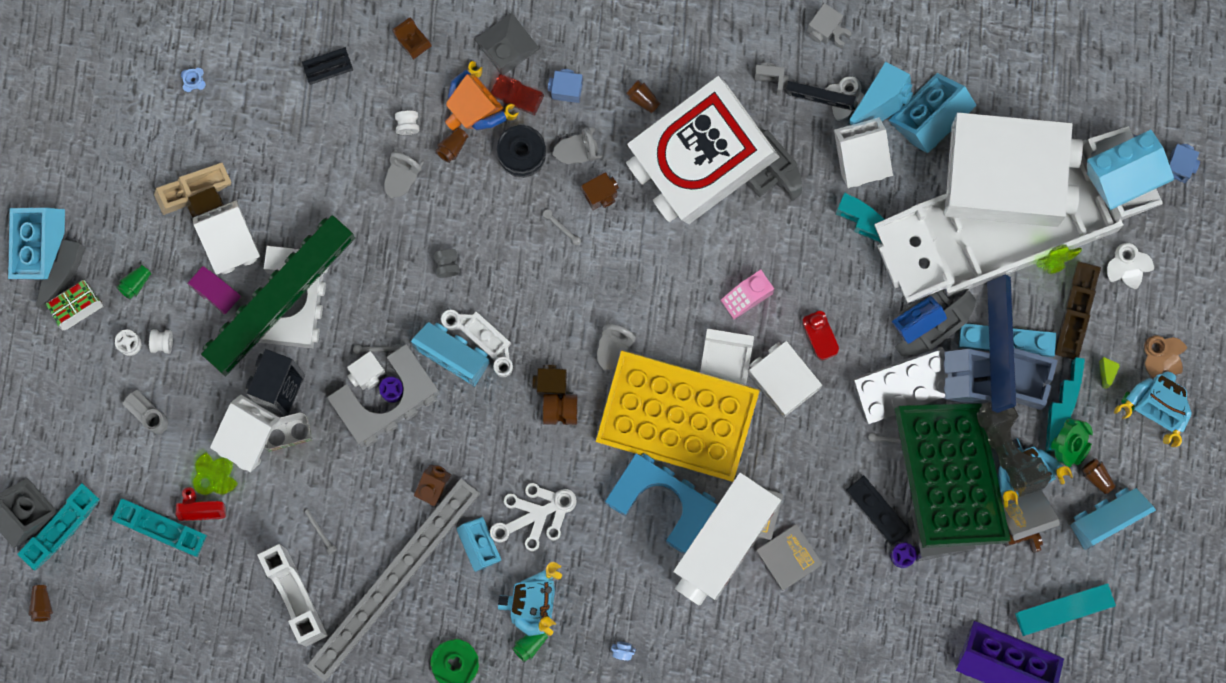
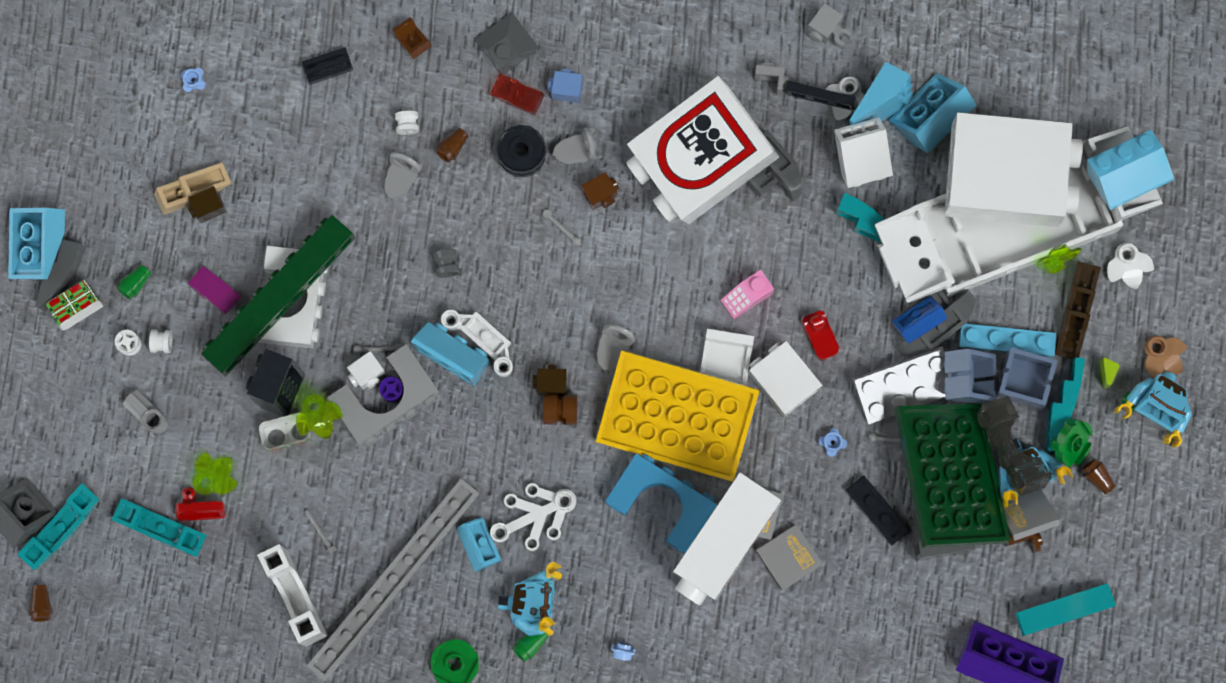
(226, 238): white brick -> none
(244, 433): white panel -> none
(317, 420): none -> clear neon green plate
(432, 484): reddish brown bracket -> none
(473, 103): orange torso -> none
(642, 96): reddish brown cone -> none
(825, 441): none -> light blue plate
(906, 552): dark purple wheel -> none
(1001, 343): dark blue tile -> none
(1111, 517): medium azure slope -> none
(1183, 162): medium blue brick -> none

